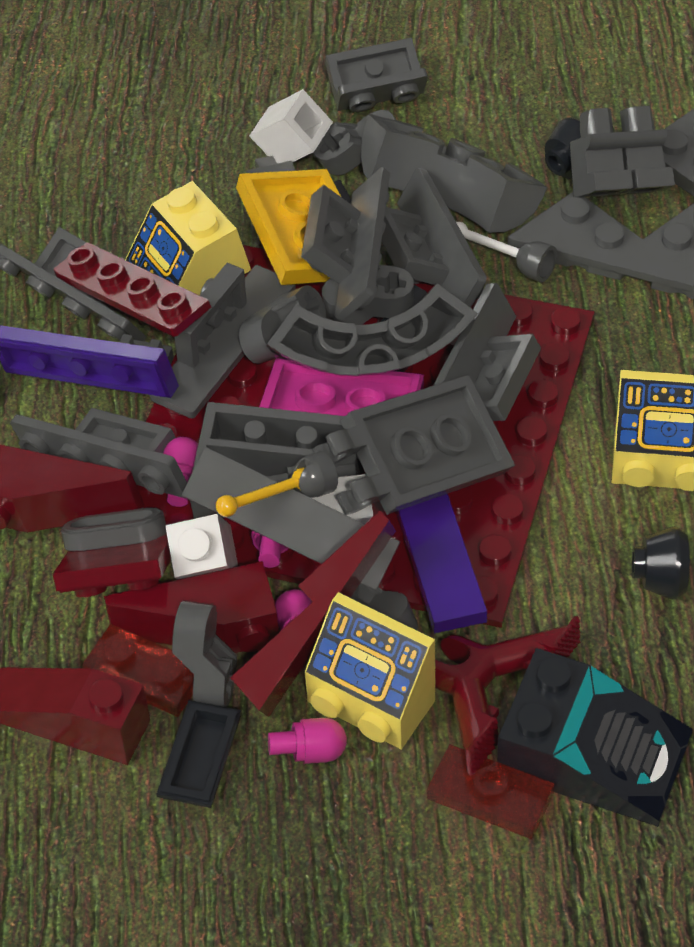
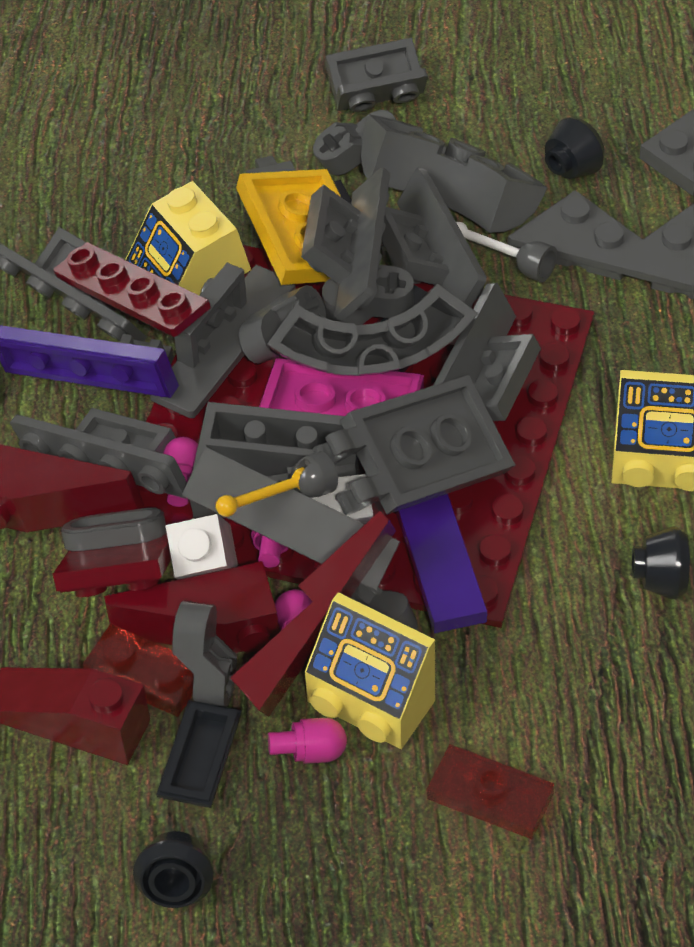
(173, 870): none -> black cone
(291, 128): white brick -> none
(476, 670): dark red piece -> none
(593, 738): slope -> none
(619, 161): dark grey hips -> none

